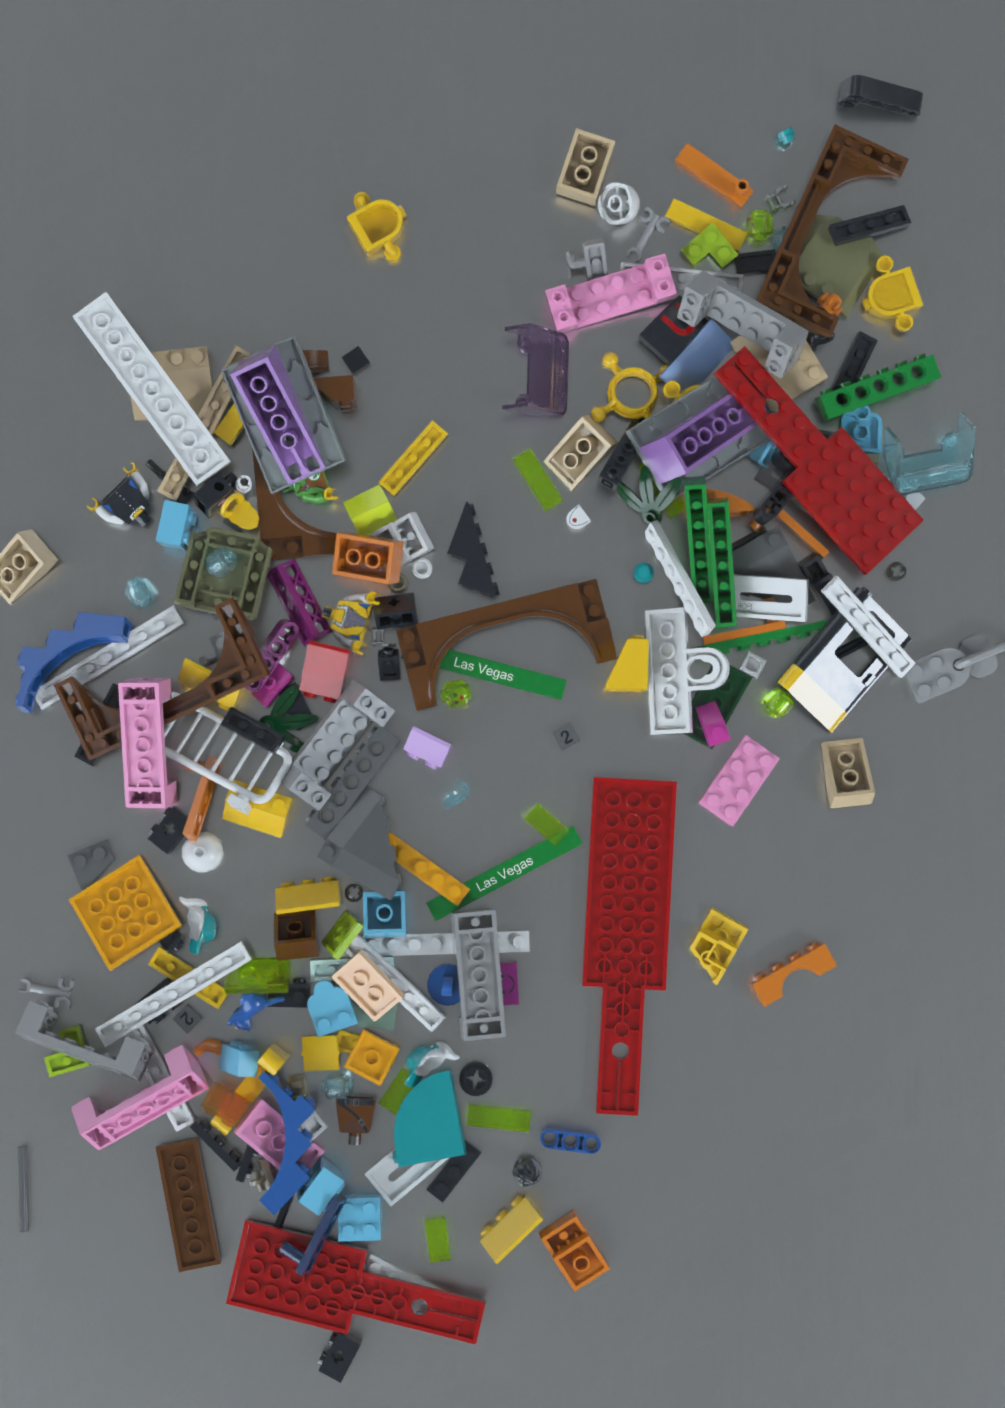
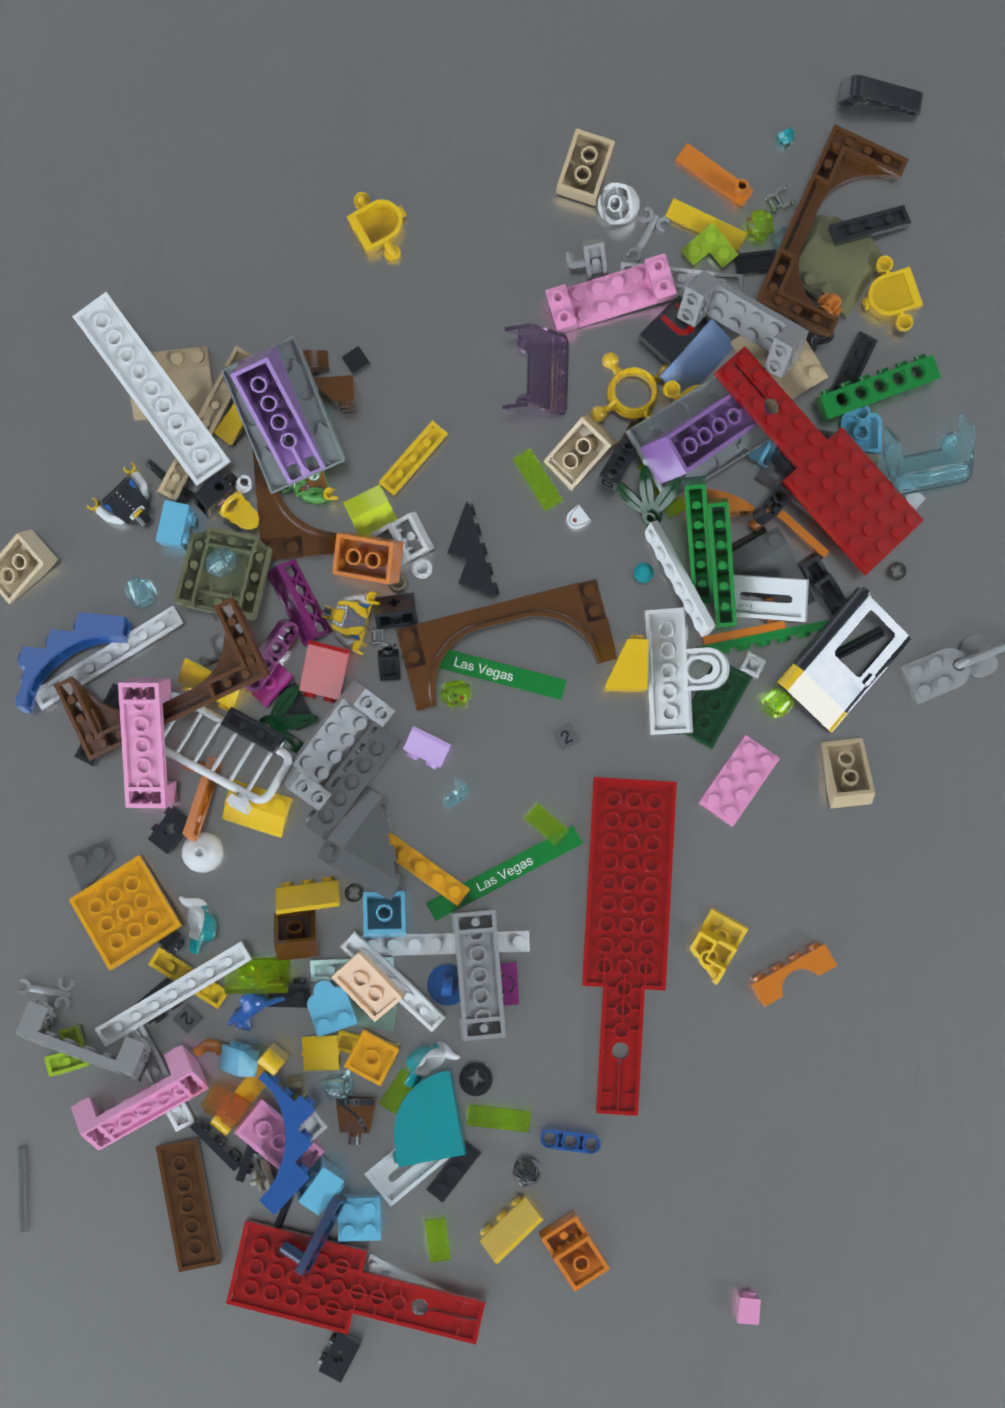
(342, 934): lime tile -> none
(712, 724): dark pink slope -> none
(748, 1307): none -> bright pink brick
(868, 626): white tile -> none

